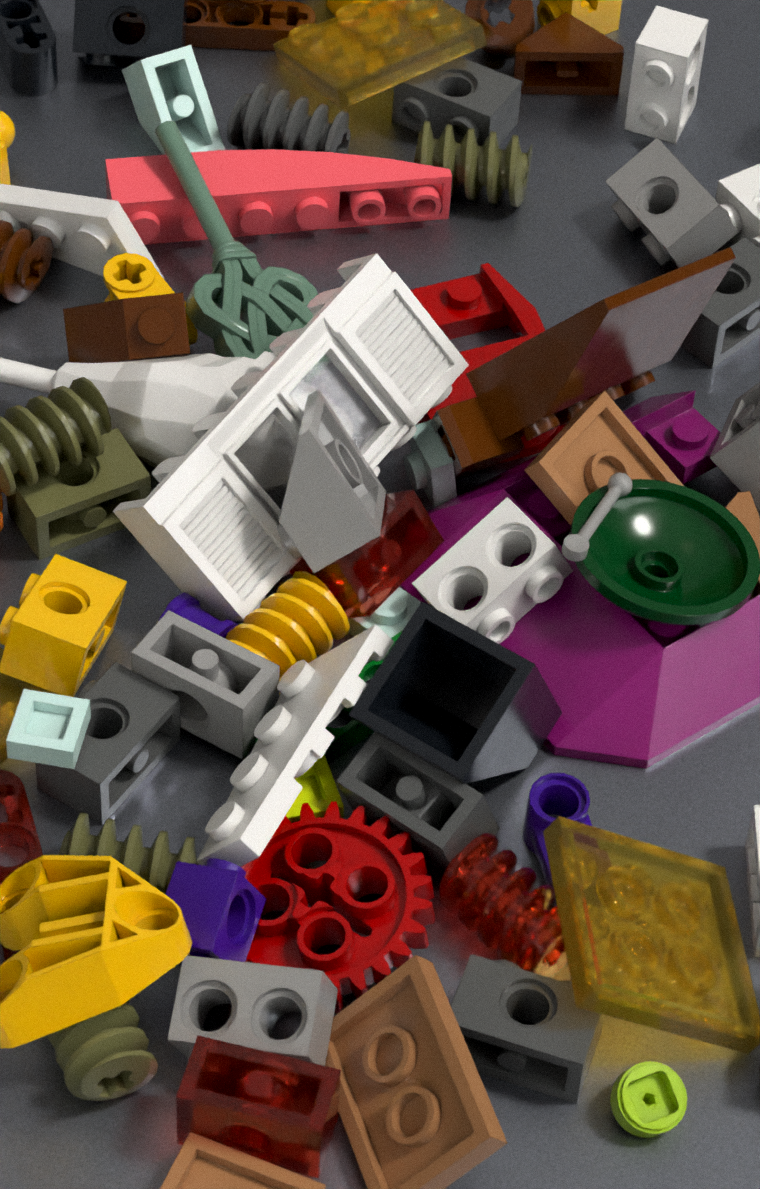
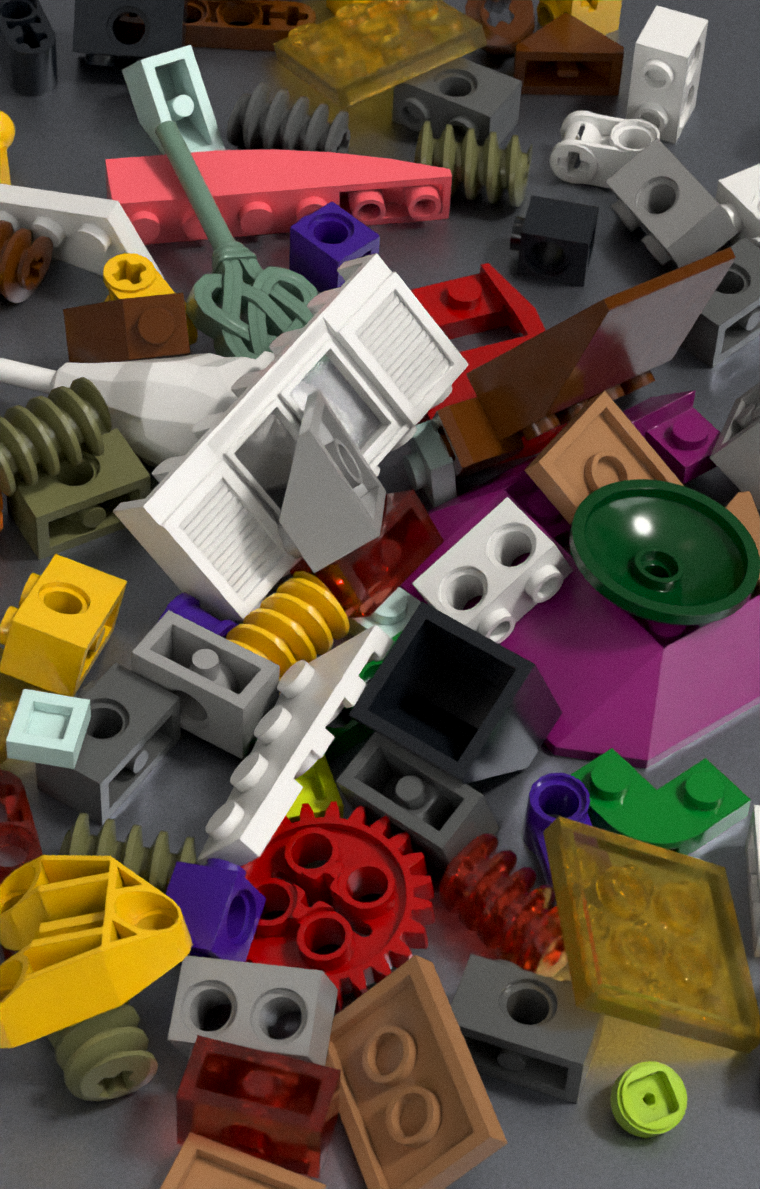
(325, 242): none -> dark purple brick
(555, 240): none -> black brick
(577, 545): light grey hinge -> none
(602, 149): none -> white piece
(675, 816): none -> green plate

